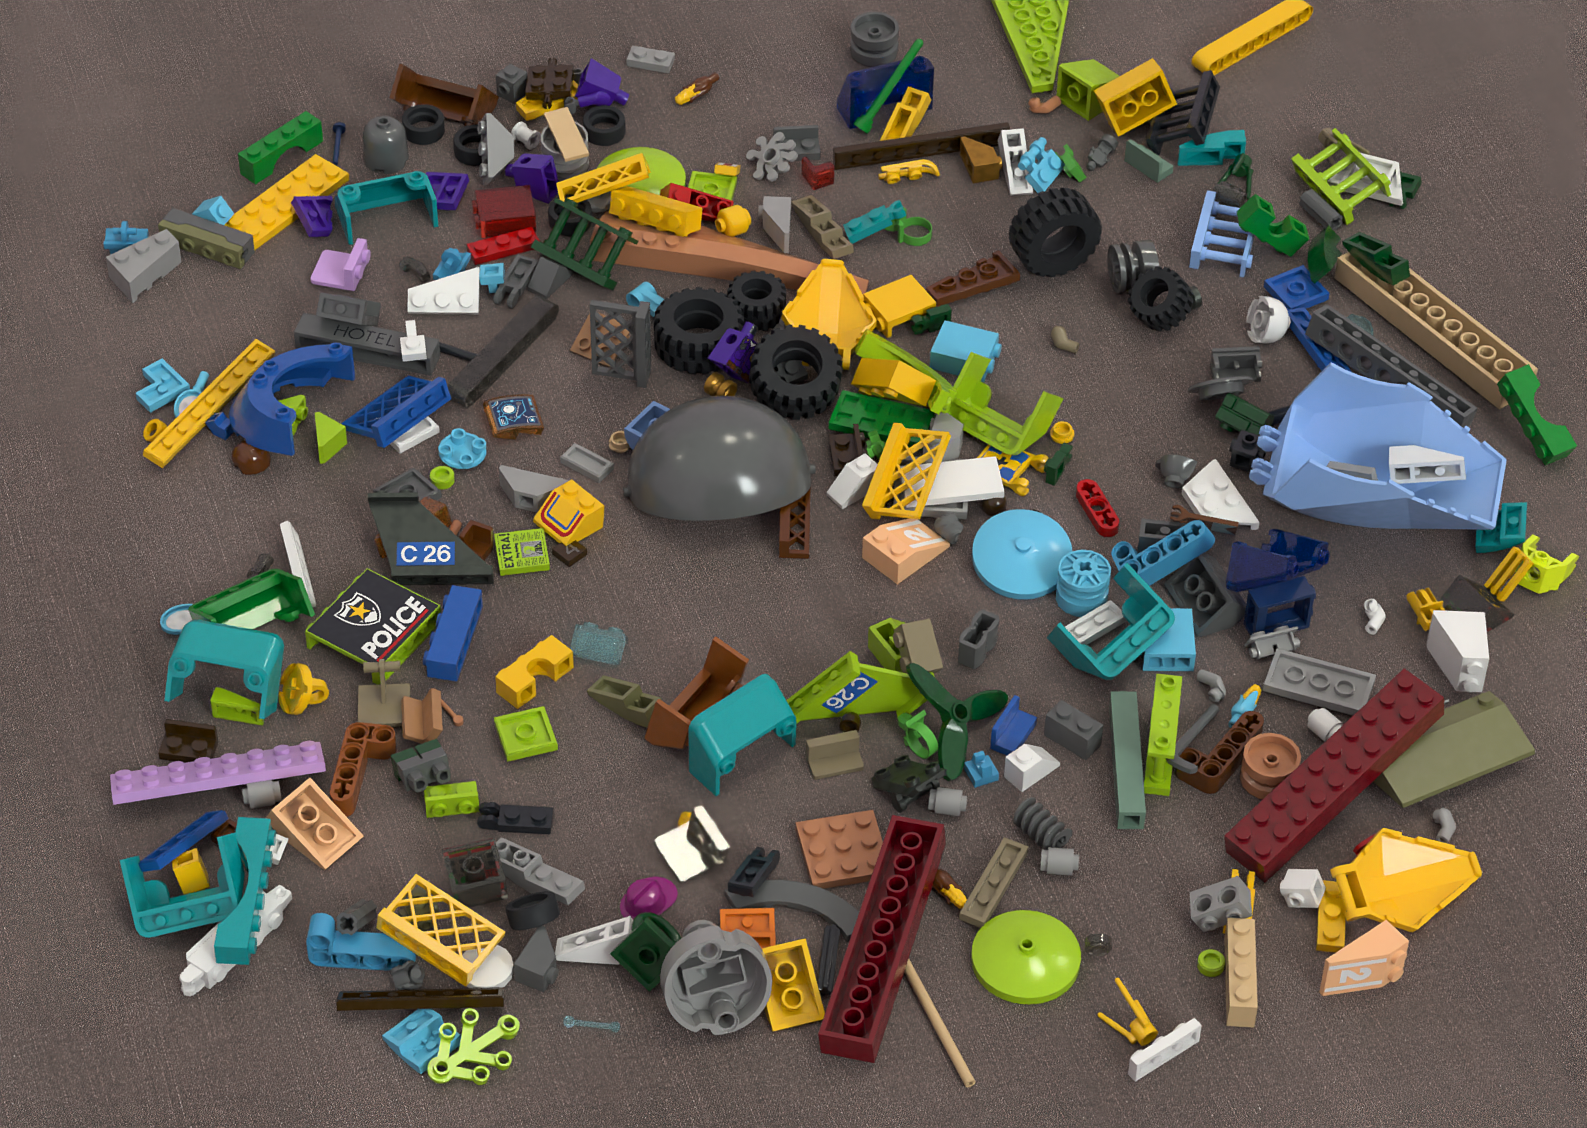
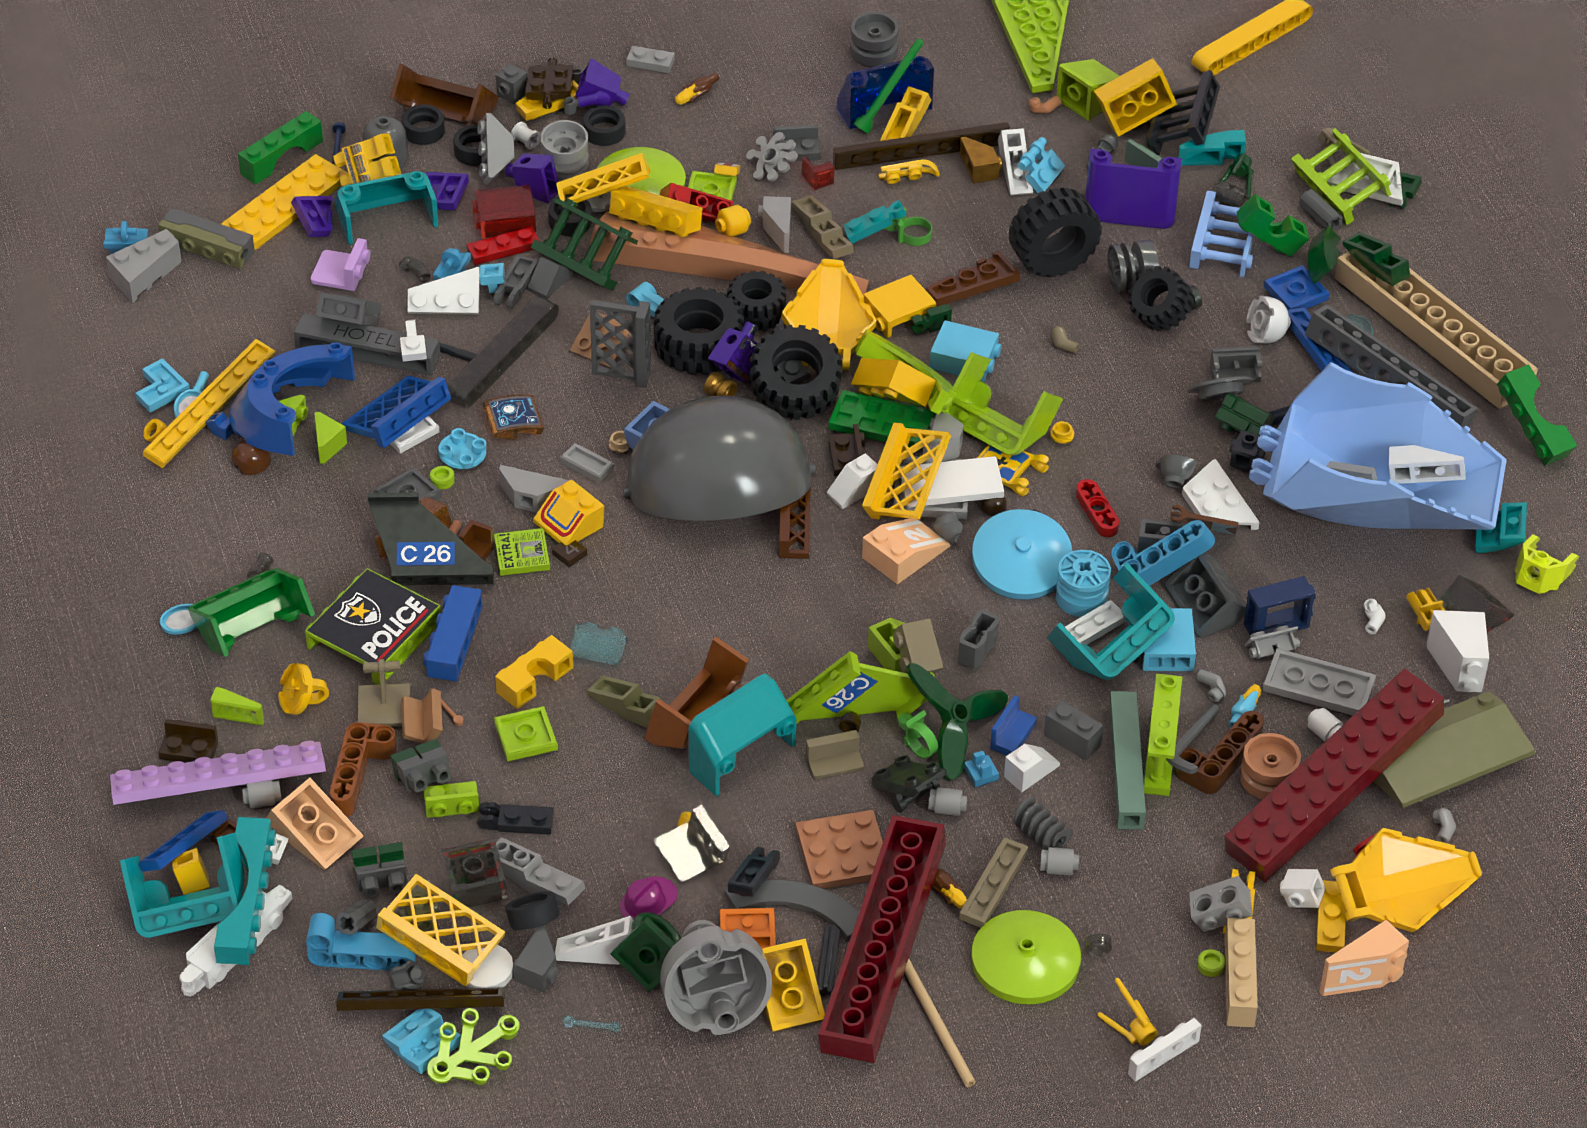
(214, 210): medium azure brick -> none
(230, 646): teal windscreen -> none
(296, 557): white tile -> none
(360, 159): none -> yellow hips
(371, 877): none -> dark grey hips
(566, 134): tan piece -> none
(874, 445): bright green plate -> none
(1056, 466): dark green plate -> none
(1071, 166): bright green plate -> none
(1133, 192): none -> dark purple windscreen
(1279, 561): clear blue windscreen -> none
(1505, 571): yellow tile -> none

